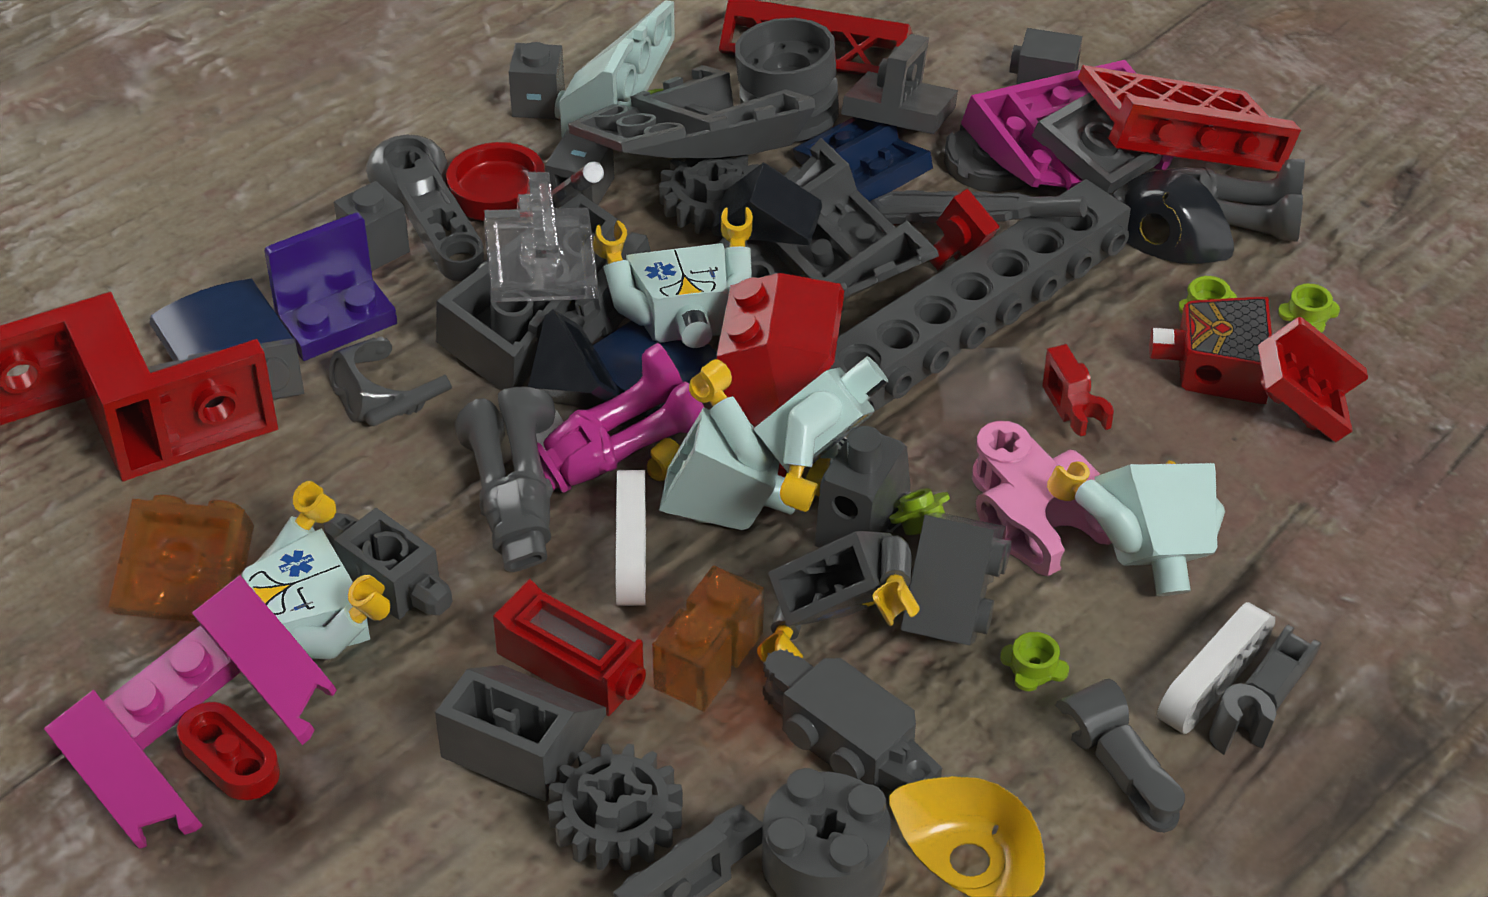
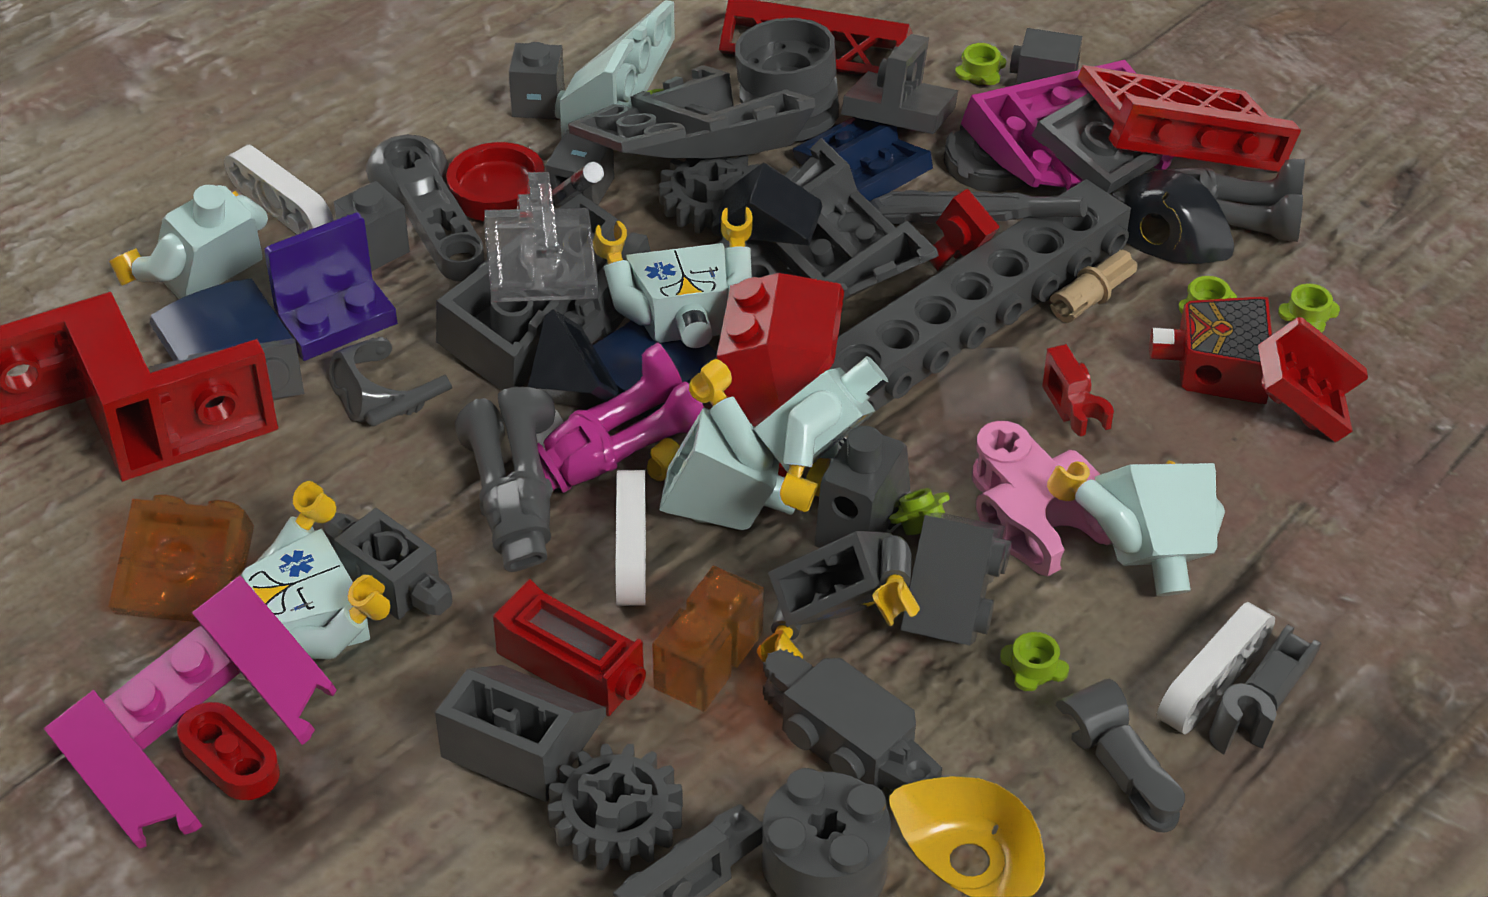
(199, 243): none -> light aqua torso
(276, 190): none -> white beam
(981, 64): none -> lime plate
(1092, 286): none -> tan axle

